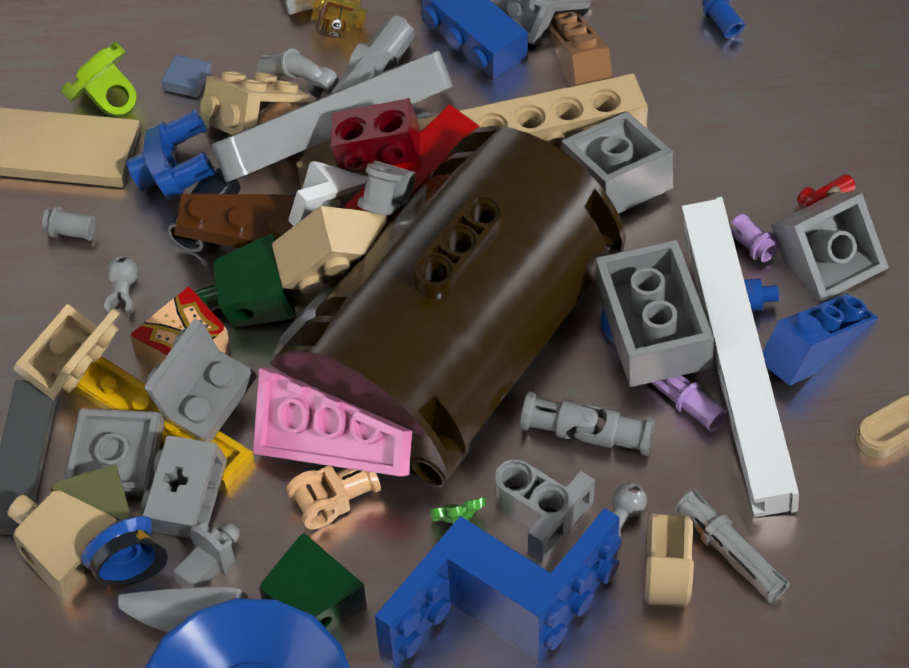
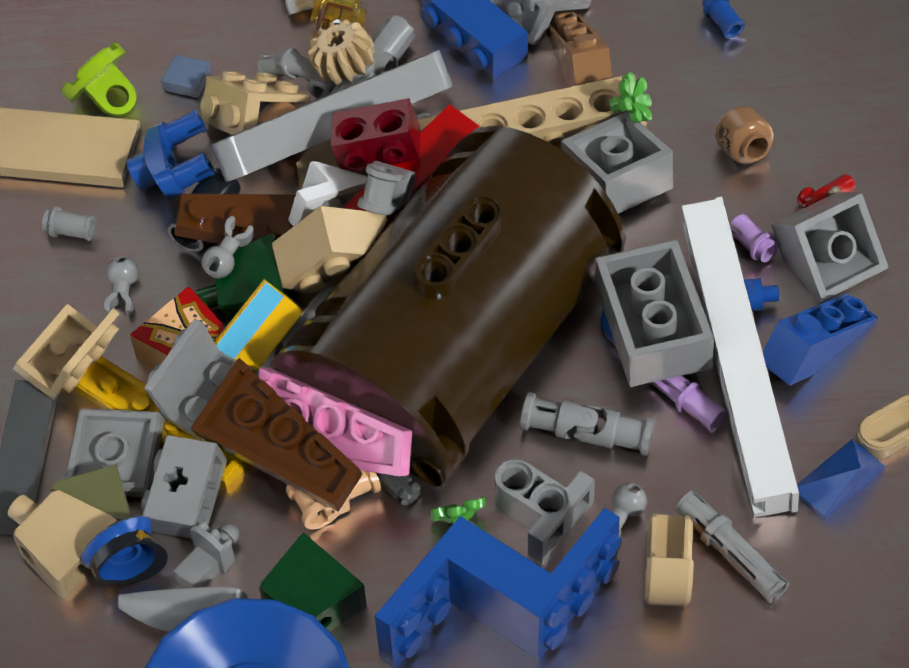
(221, 257): none -> light grey arm
(259, 326): none -> slope
(270, 435): none -> reddish brown wing
(341, 52): none -> tan gear
(400, 487): none -> dark grey piece
(632, 99): none -> bright green plant
(744, 135): none -> medium nougat head
(838, 479): none -> blue slope

